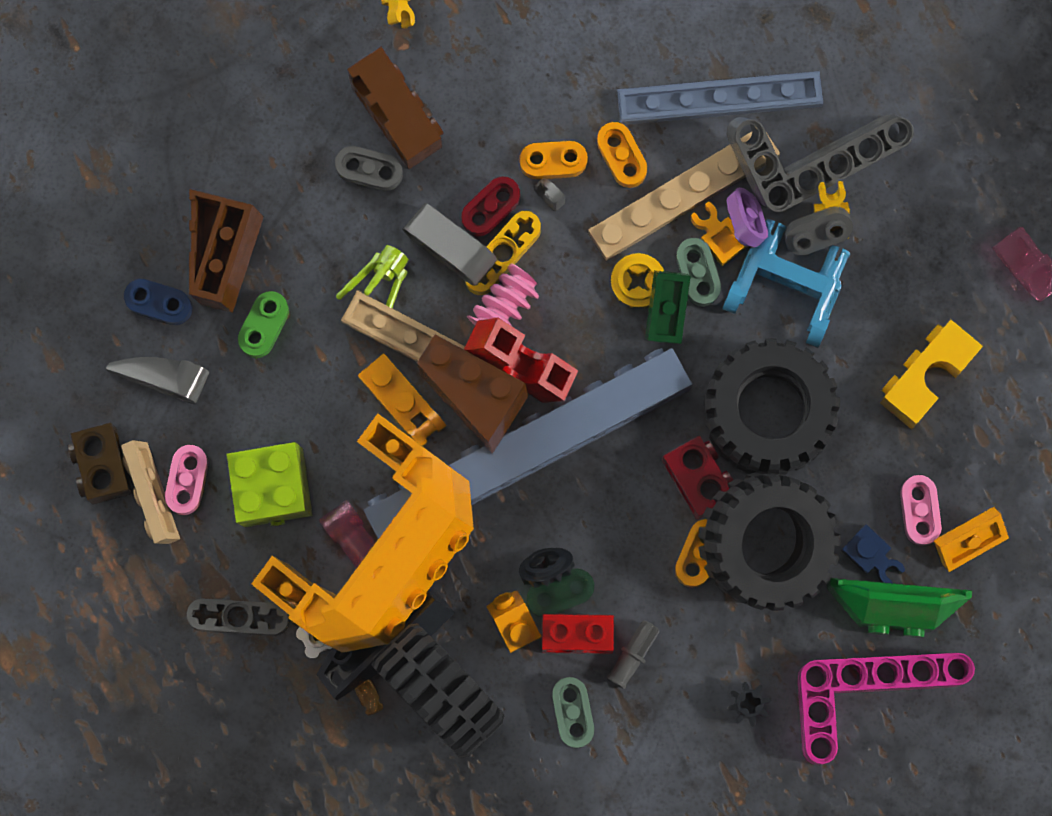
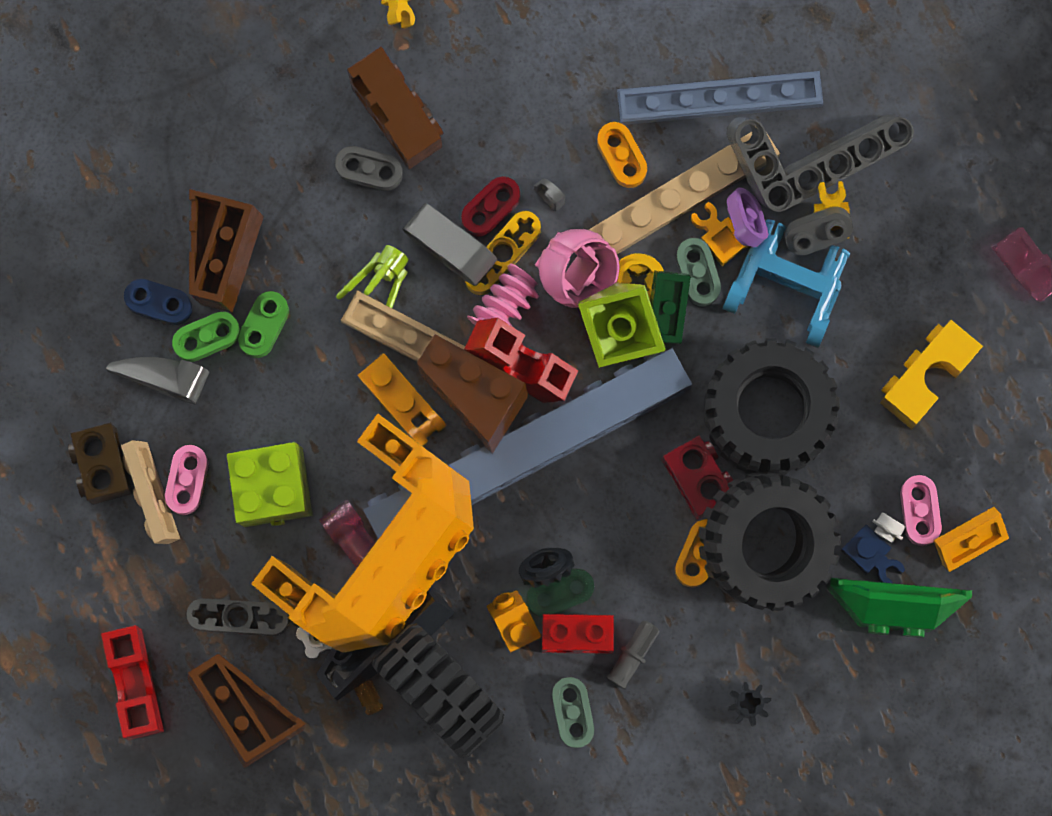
(133, 678): none -> red arch
(205, 334): none -> bright green plate
(242, 710): none -> reddish brown wedge
(553, 161): light orange plate -> none
(590, 272): none -> bright pink piece
(621, 324): none -> lime slope
(868, 682): dark pink beam -> none
(888, 527): none -> white plate

